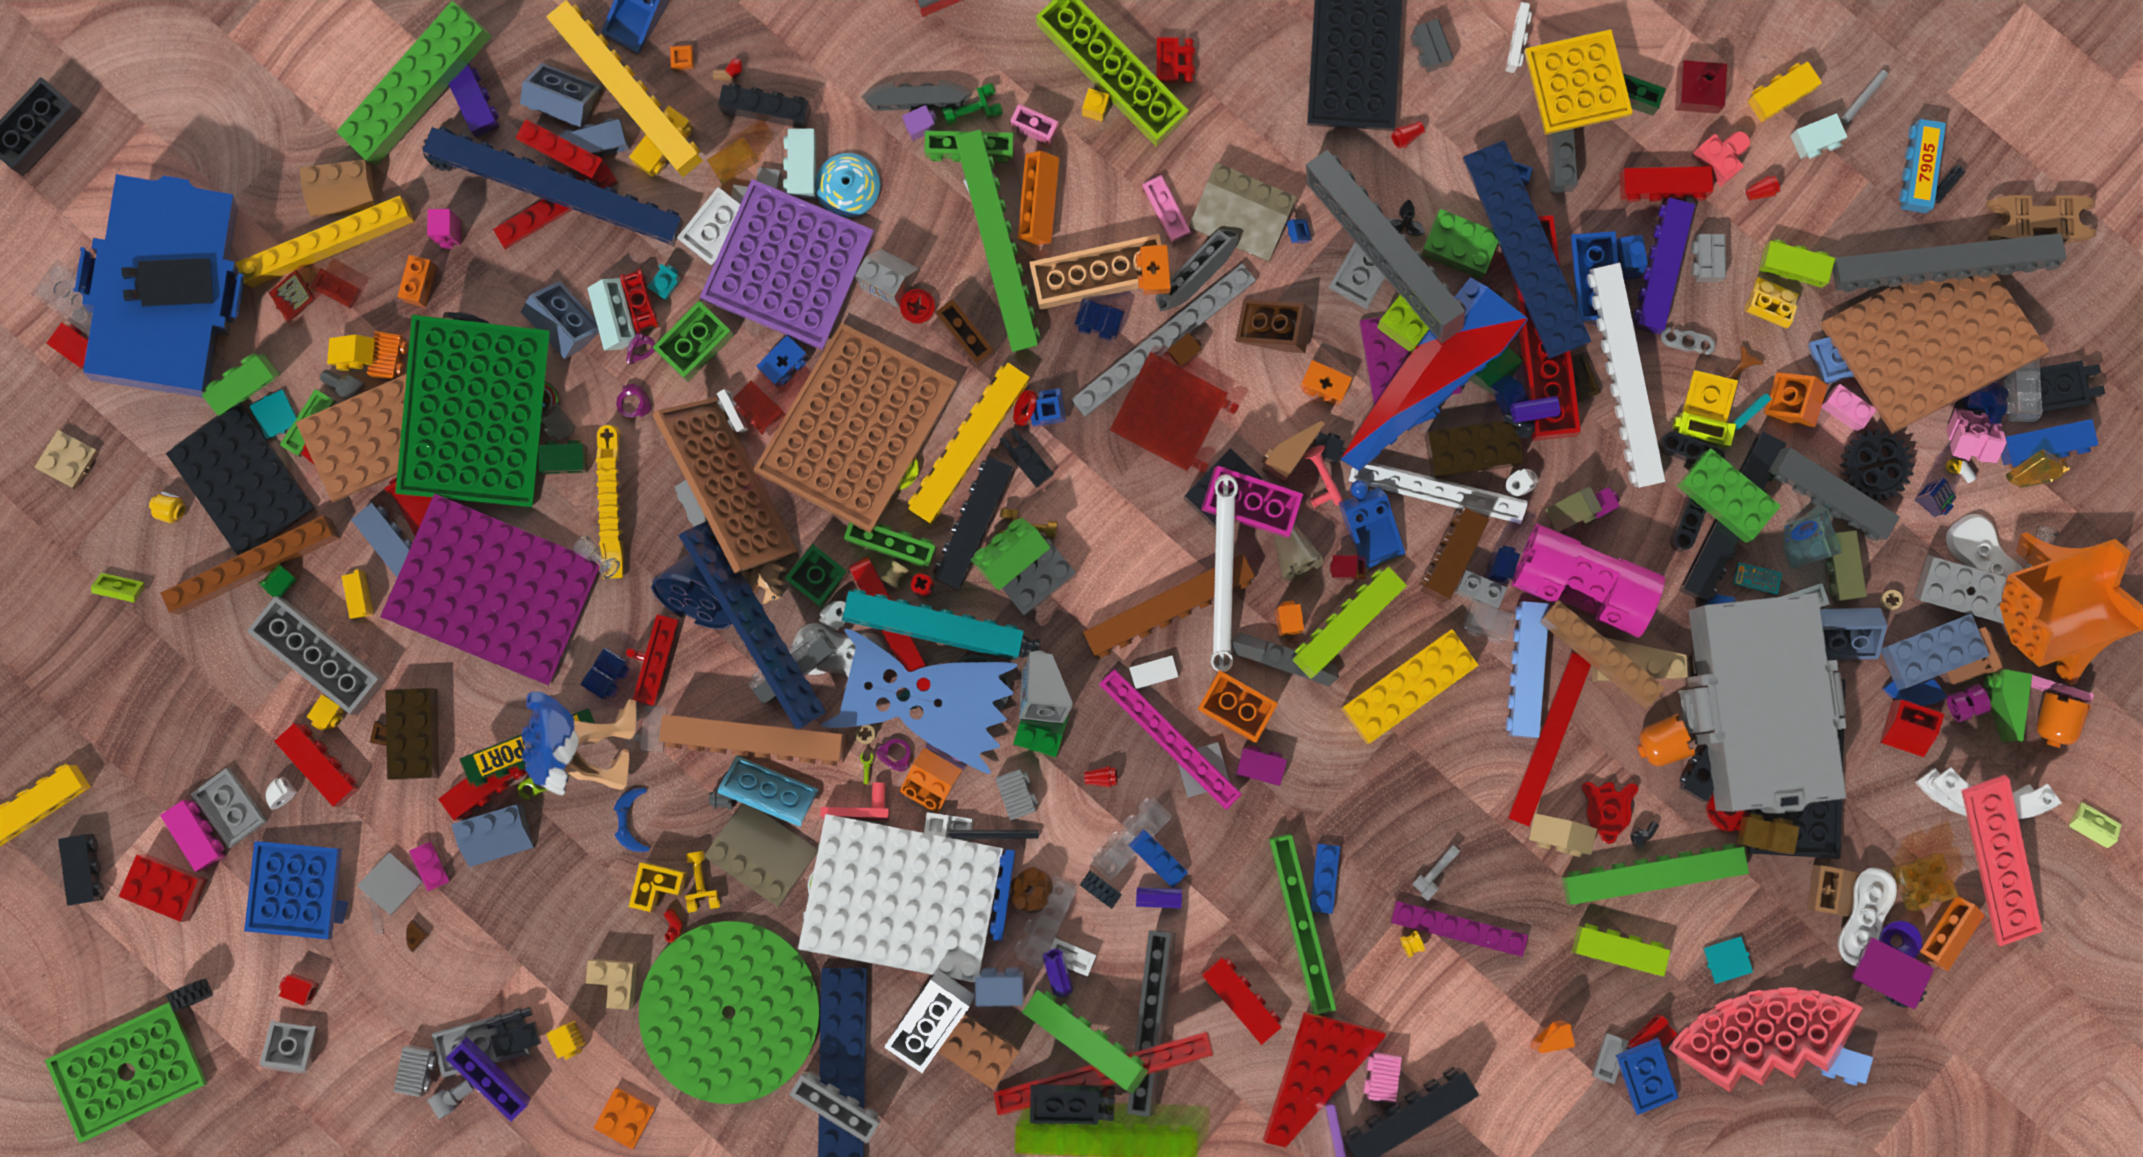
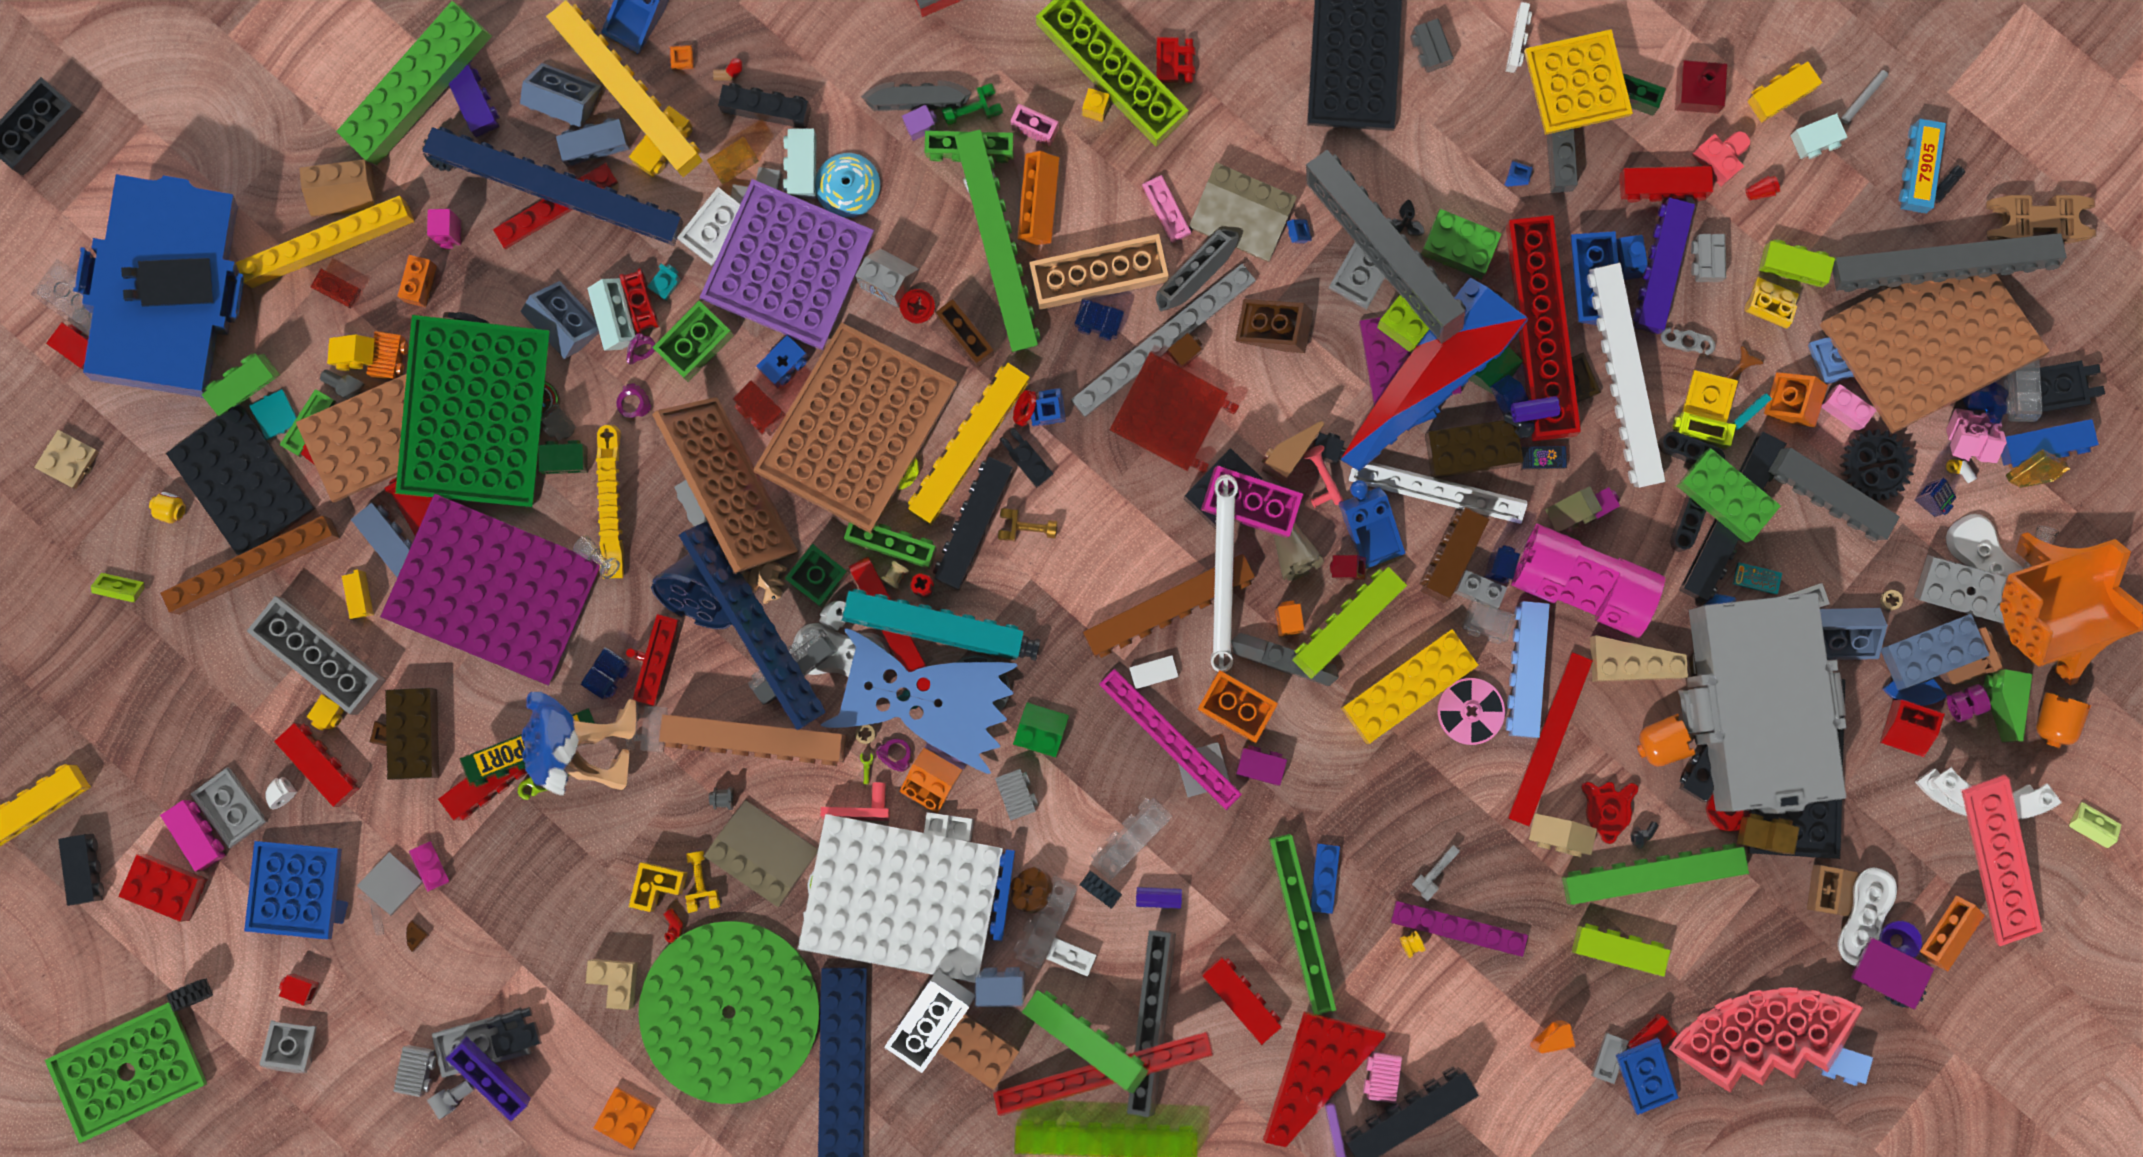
(277, 581): green tile -> none
(292, 296): piece -> none
(493, 835): sand blue slope -> none
(559, 149): red plate -> none
(566, 1040): yellow brick -> none
(623, 834): blue piece -> none
(727, 404): white plate -> none
(768, 791): medium azure tile -> none
(835, 1107): light grey brick -> none
(993, 834): black bar -> none
(1010, 553): bright green brick -> none
(1039, 580): dark grey brick -> none
(1043, 690): light grey slope -> none
(1058, 973): dark purple axle -> none
(1071, 1104): black tile -> none
(1102, 777): red cone -> none
(1157, 257): orange brick -> none
(1158, 858): blue plate -> none
(1337, 383): orange brick -> none
(1407, 134): red cone -> none
(1471, 729): none -> bright pink piece
(1521, 482): white piece -> none
(1526, 249): dark blue plate -> none
(1544, 457): none -> tile
(1602, 655): medium nougat brick -> none
(1728, 960): teal piece -> none
(1810, 540): clear light blue slope -> none
(1846, 569): olive brick -> none
(1935, 889): clear yellow brick -> none
(2060, 689): bright pink tile -> none

